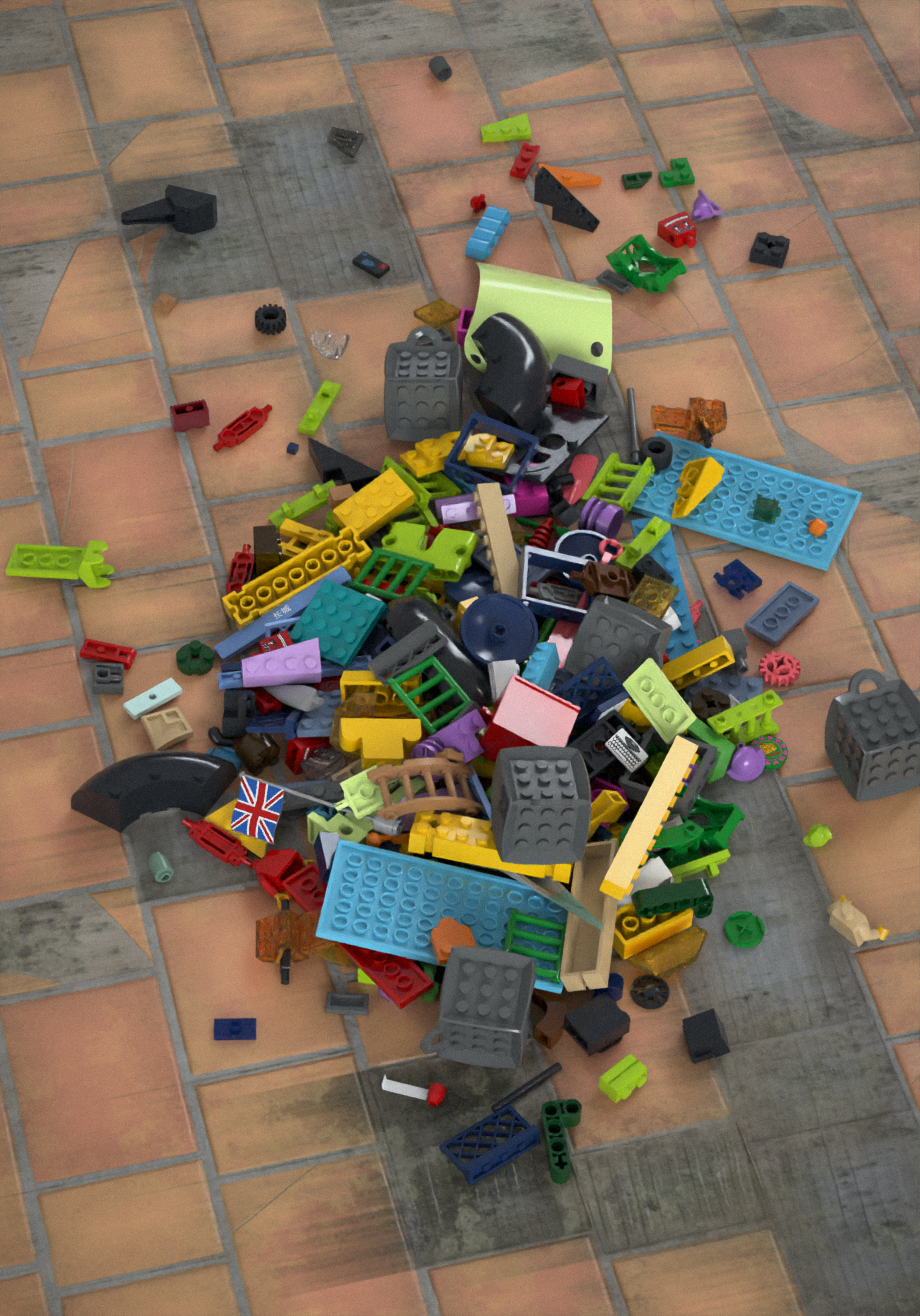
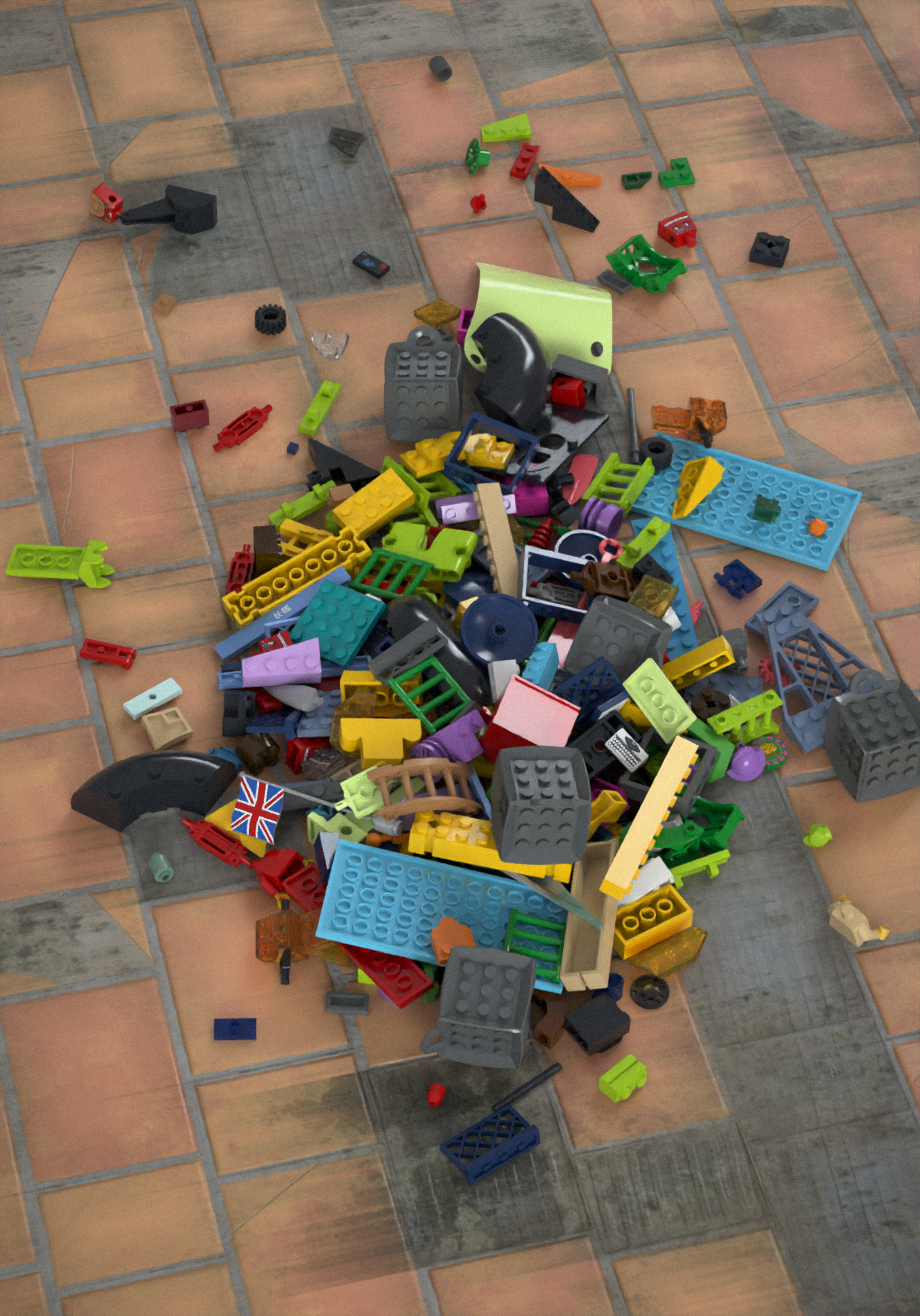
(104, 682): dark grey brick -> none
(106, 204): none -> red torso
(195, 650): dark green plate -> none
(217, 738): black arm -> none
(318, 477): none -> black brick
(404, 1089): white piece -> none
(450, 754): medium nougat plate -> none
(478, 156): none -> green wheel
(487, 233): dark azure brick -> none
(557, 1142): dark green beam -> none
(675, 897): dark green beam -> none
(704, 207): medium lavender helmet -> none
(705, 1036): black plate -> none
(744, 929): green tile -> none
(780, 627): none -> sand blue wing

